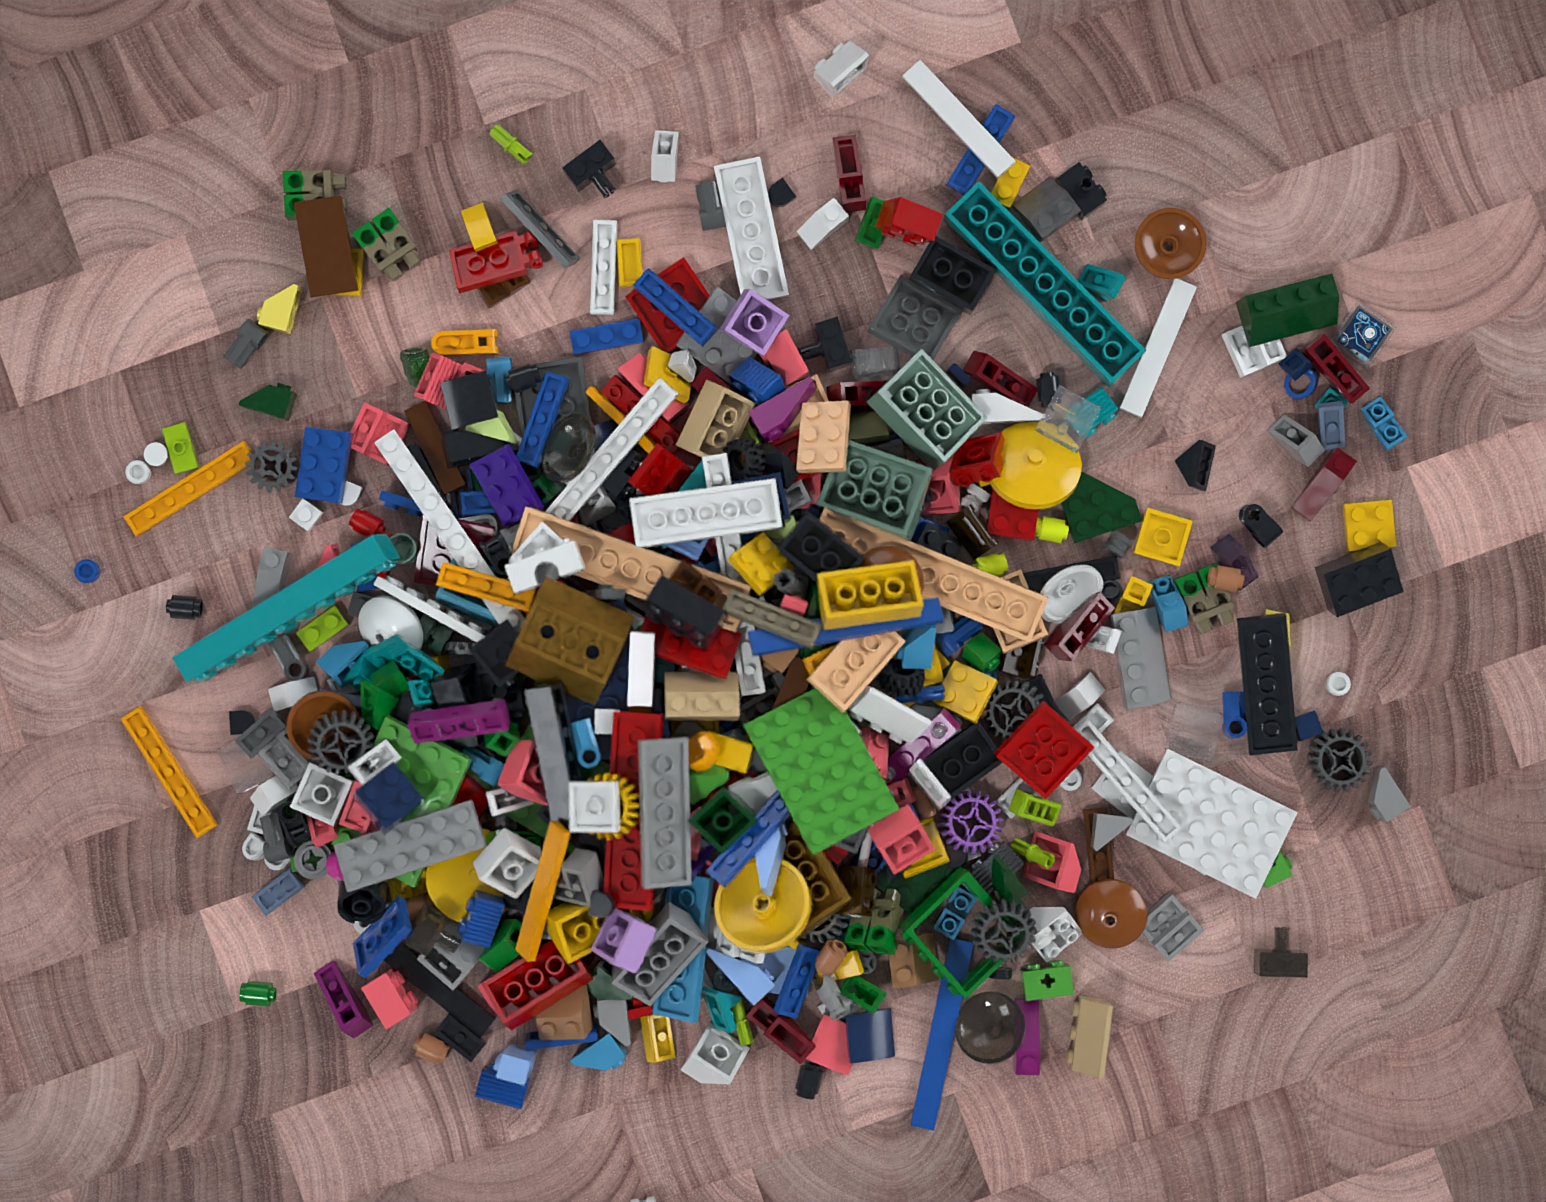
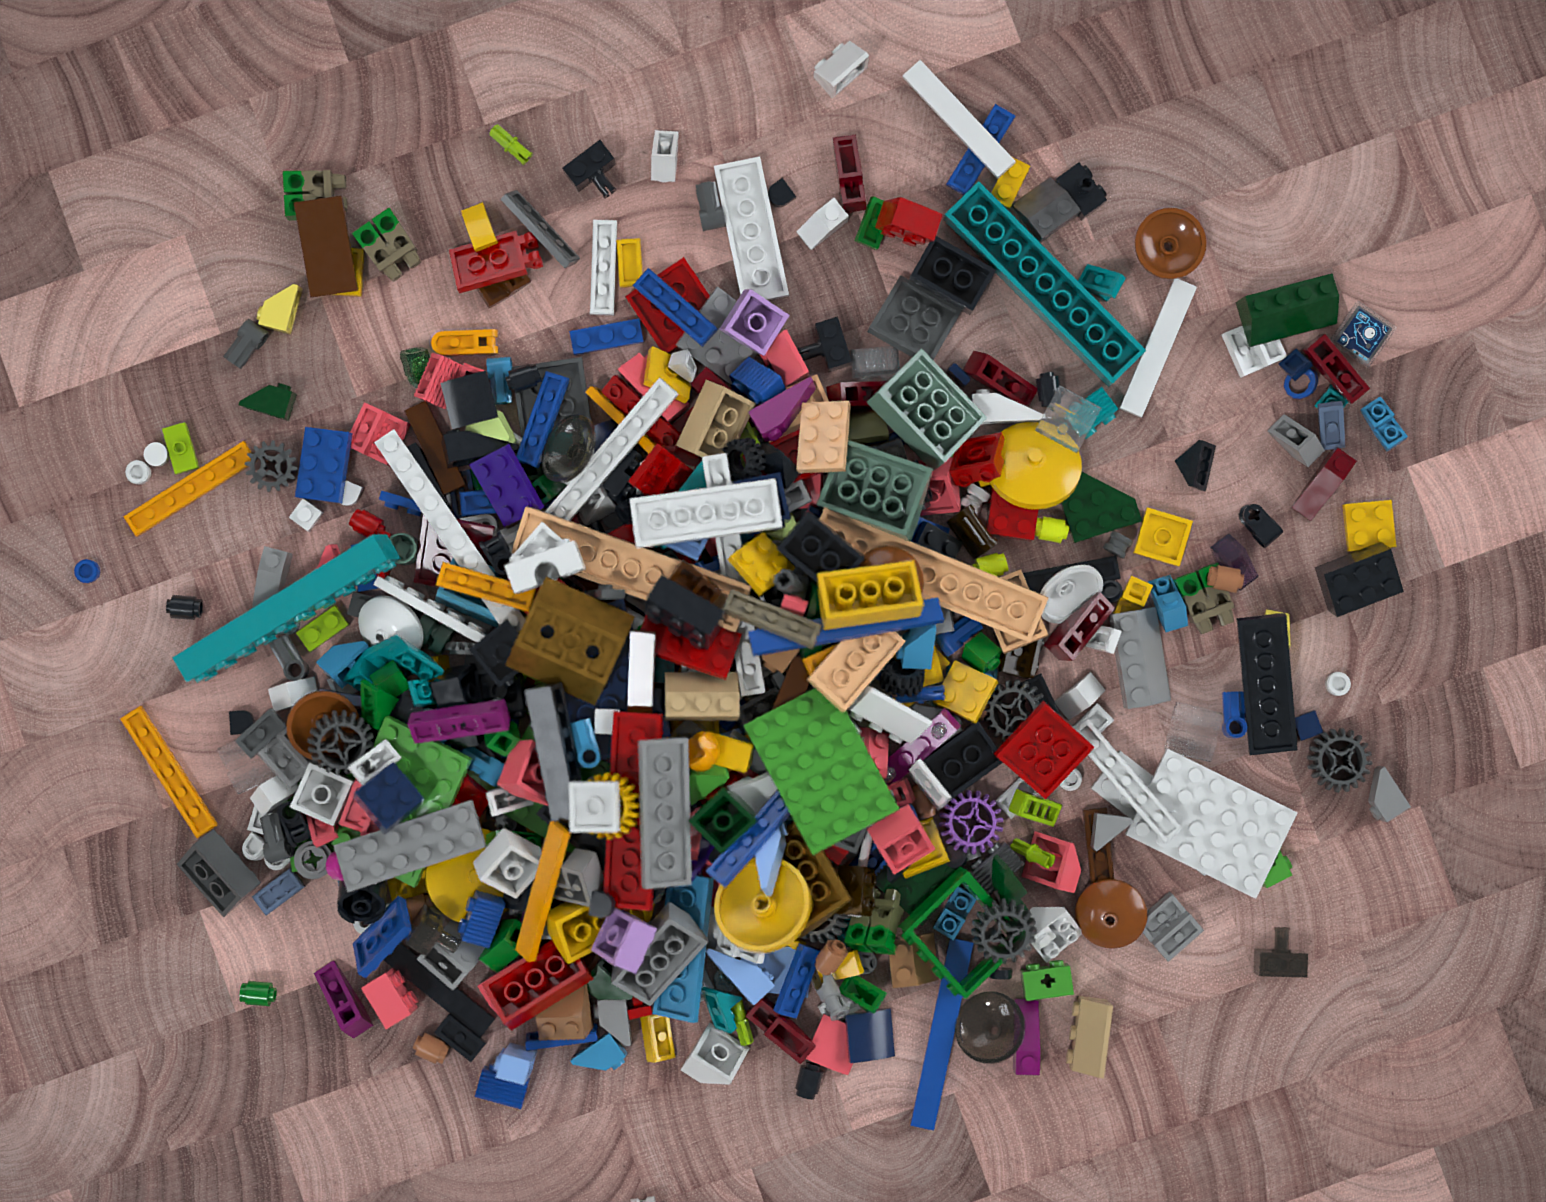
(218, 872): none -> dark grey slope

